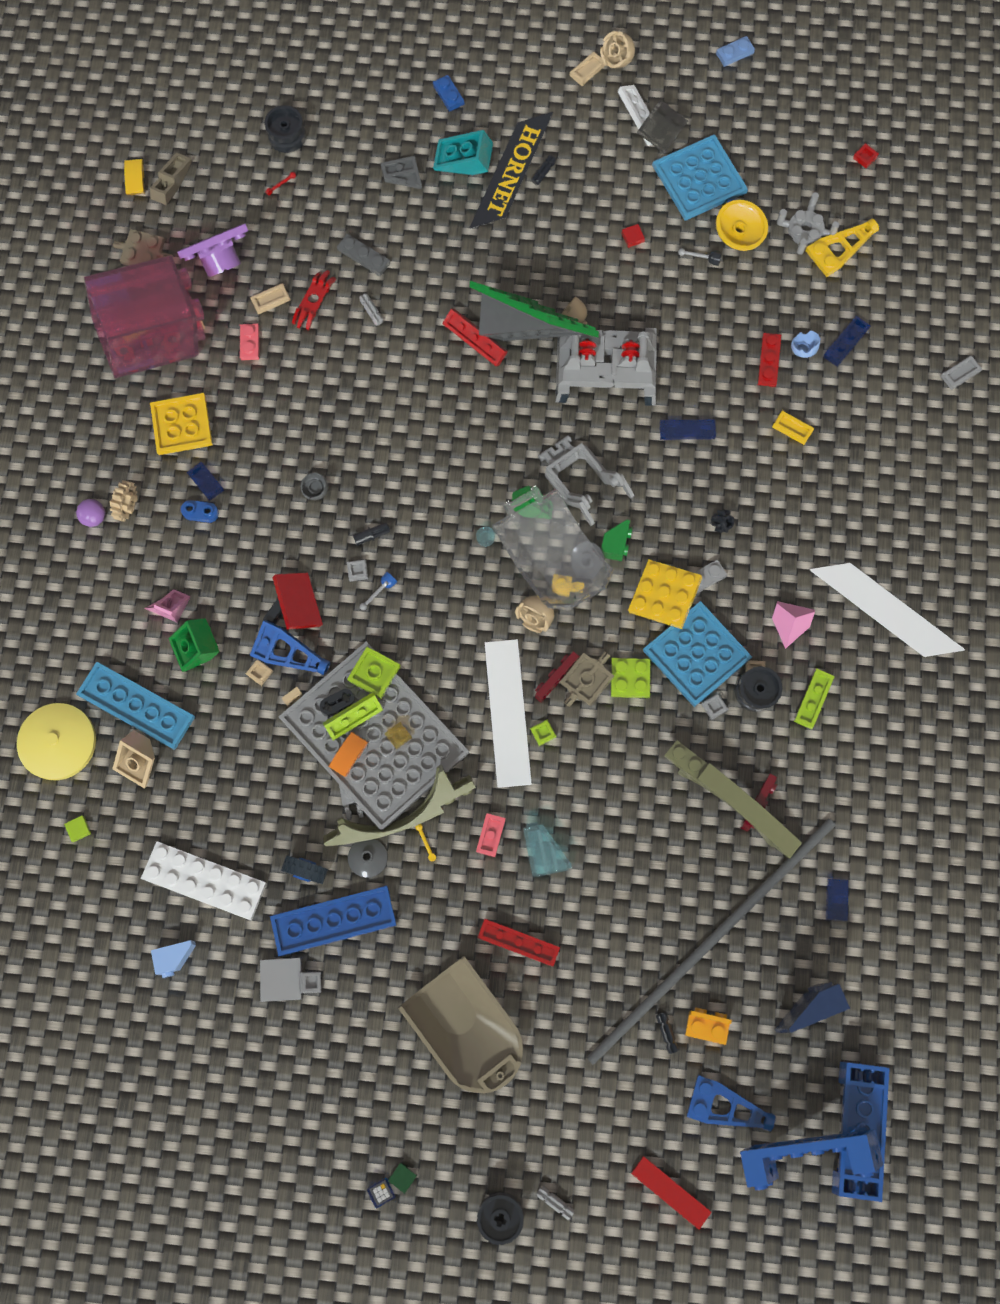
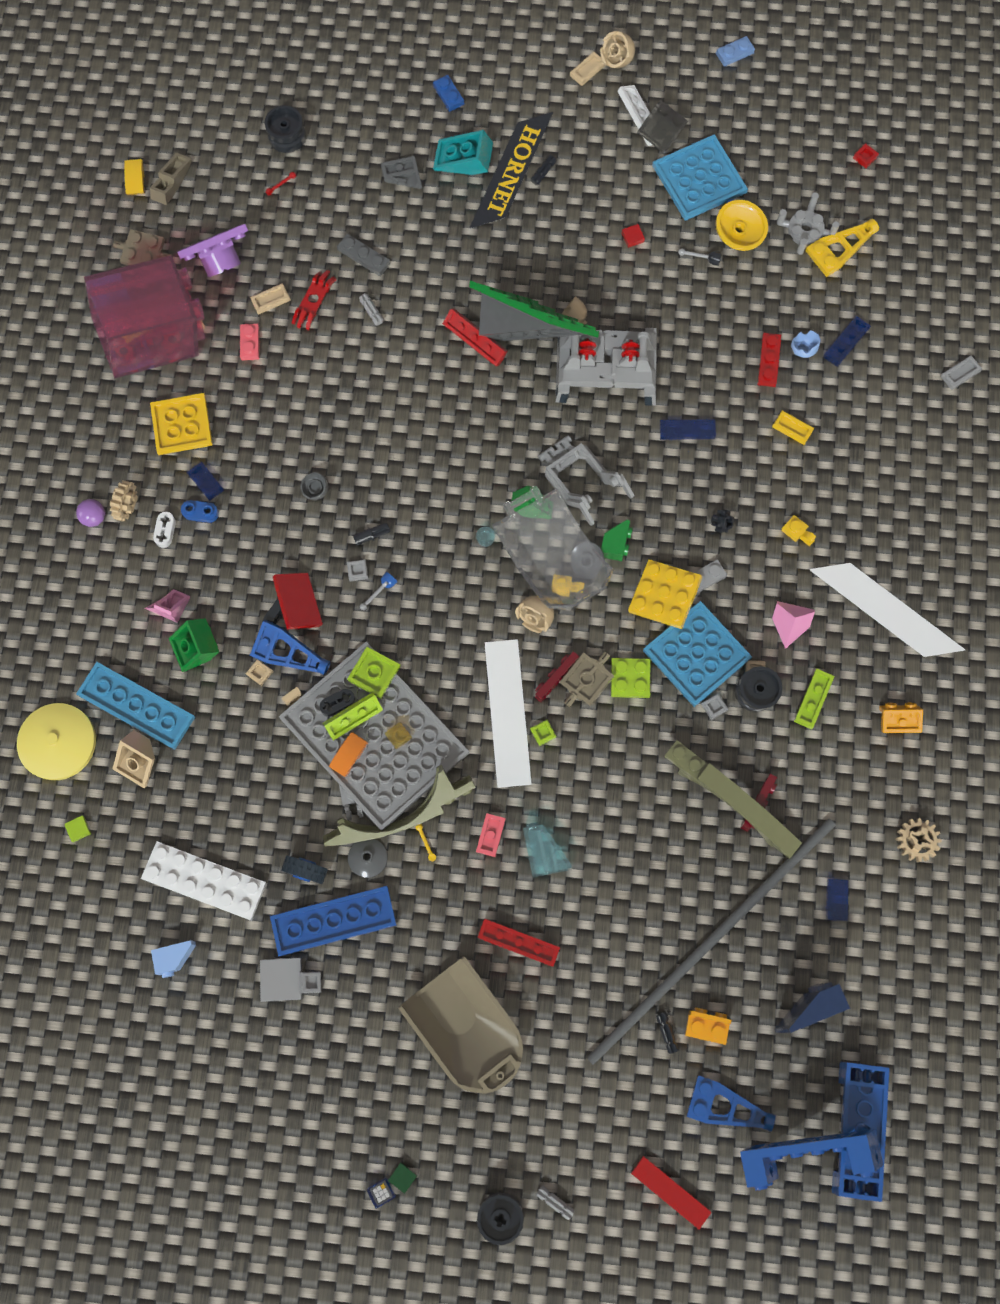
(168, 530): none -> white beam
(797, 529): none -> yellow plate
(901, 718): none -> light orange bracket
(922, 832): none -> tan gear

